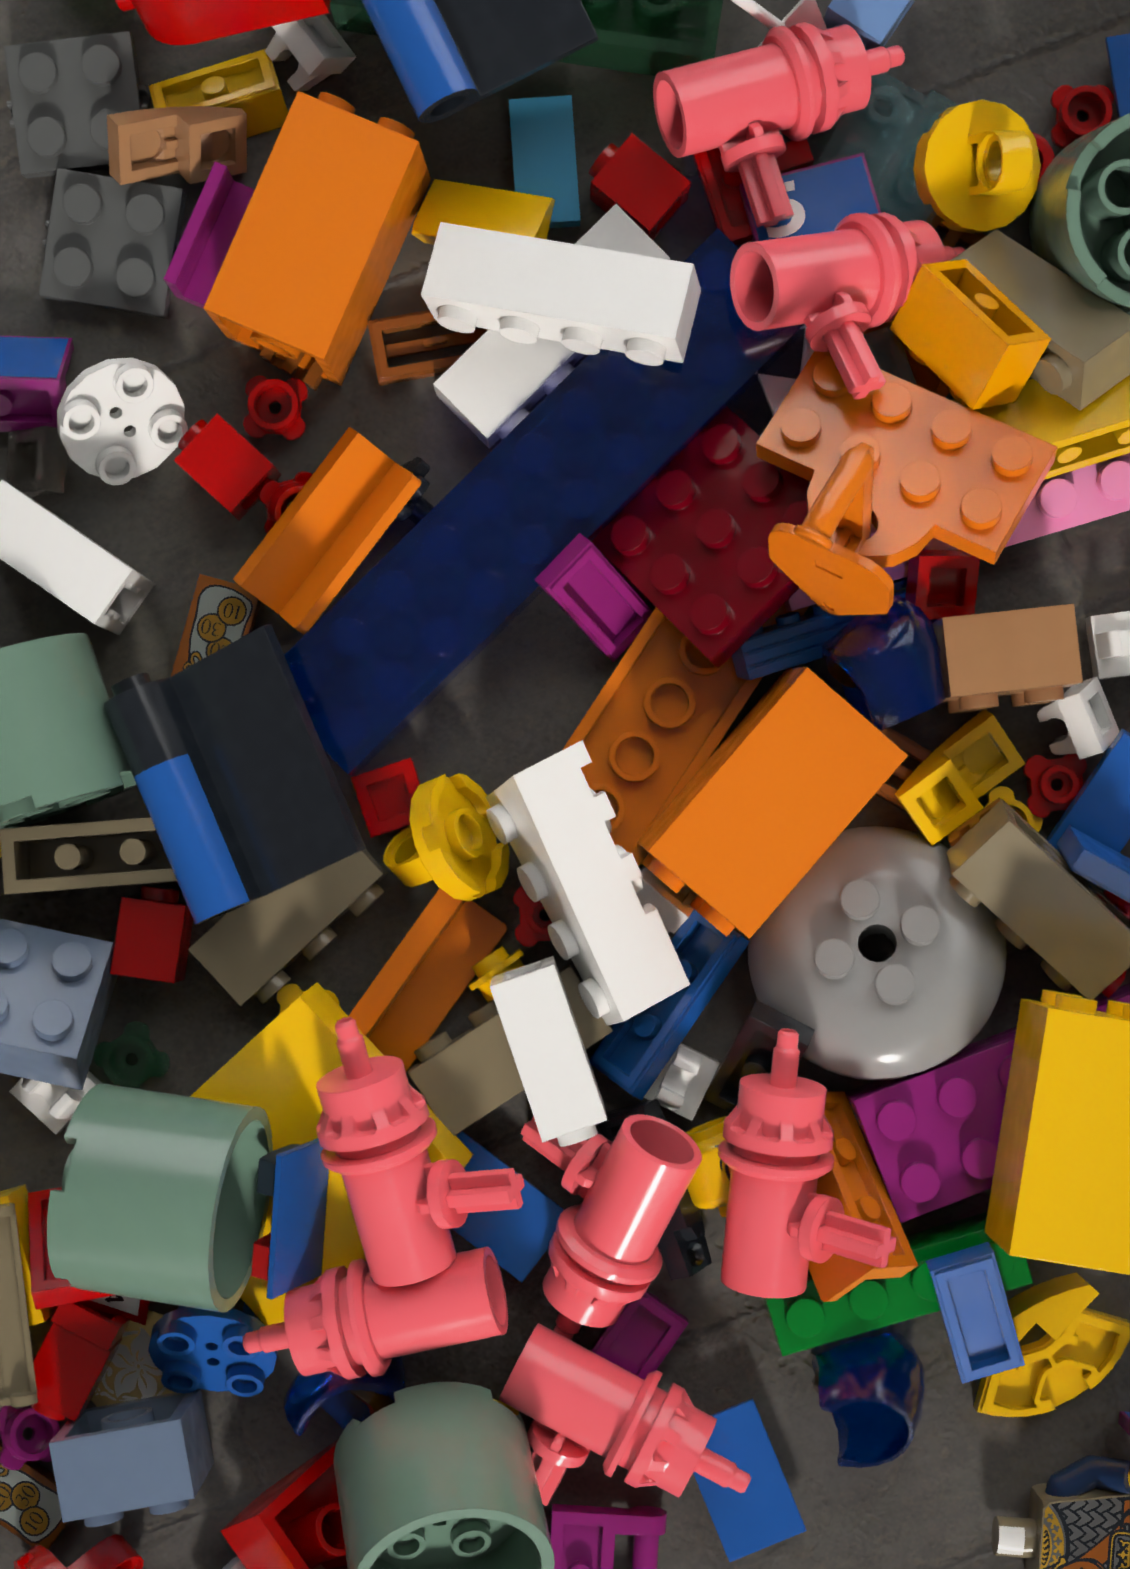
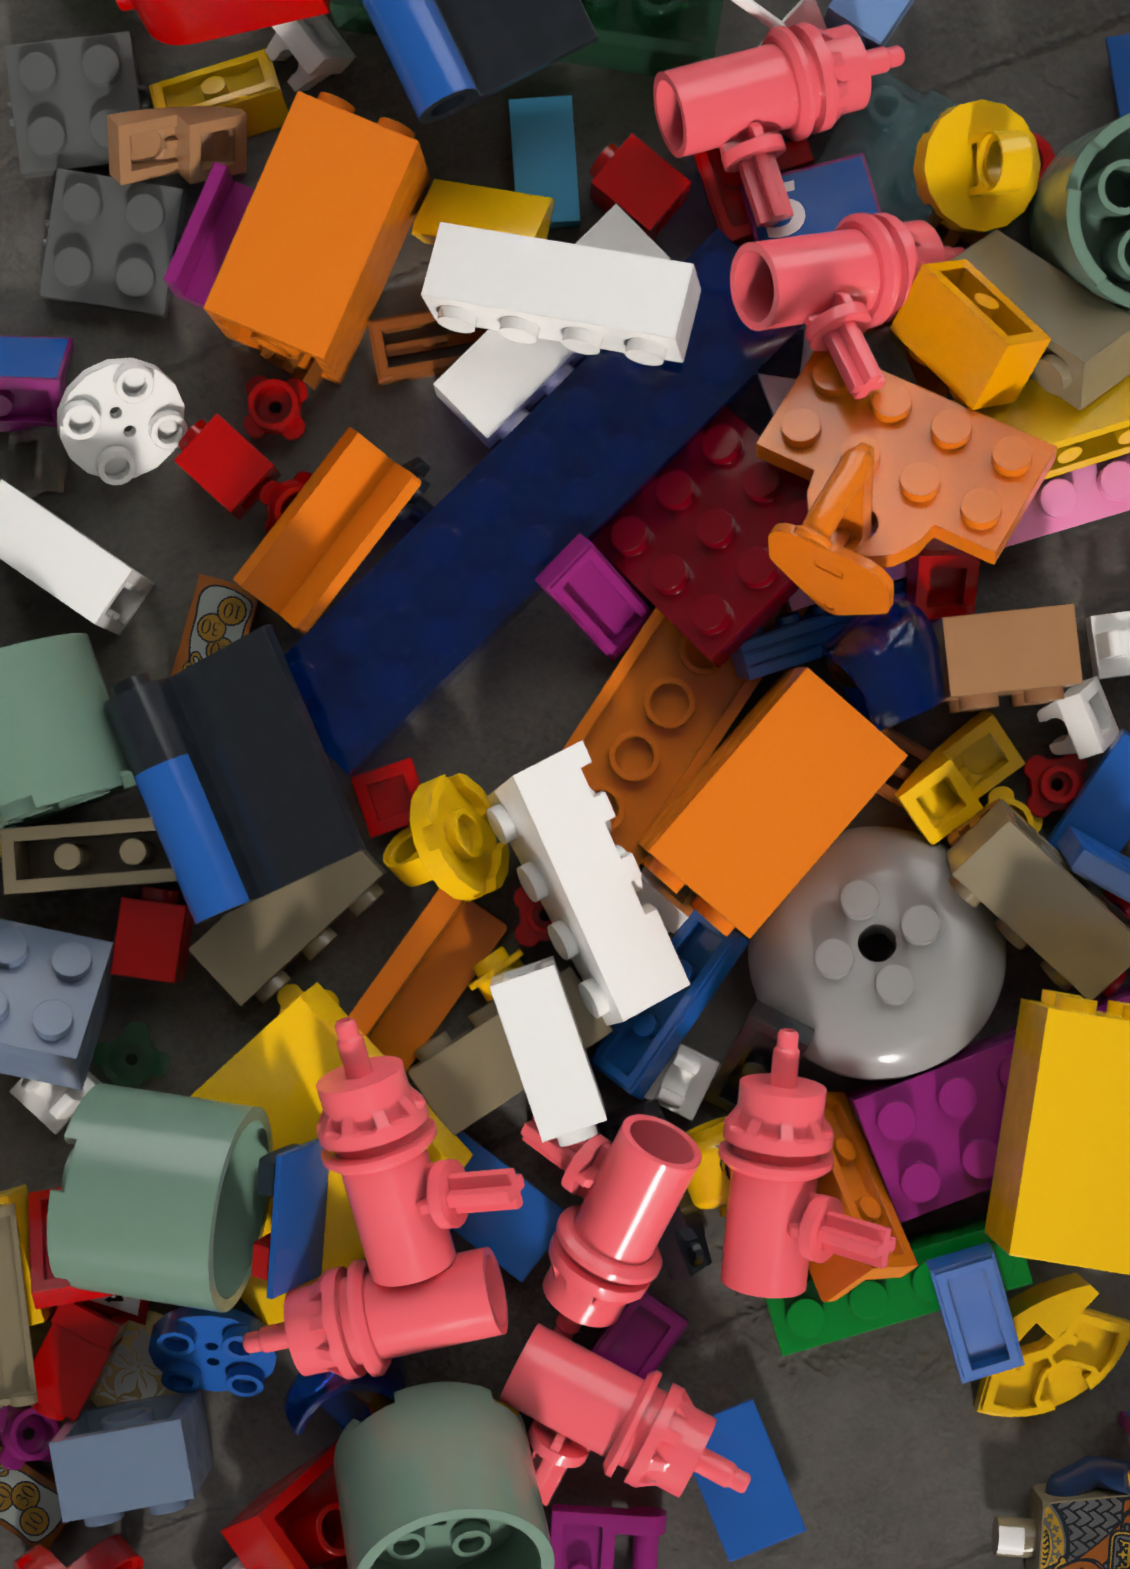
(874, 1396): clear blue piece -> none
(1093, 100): red plate -> none

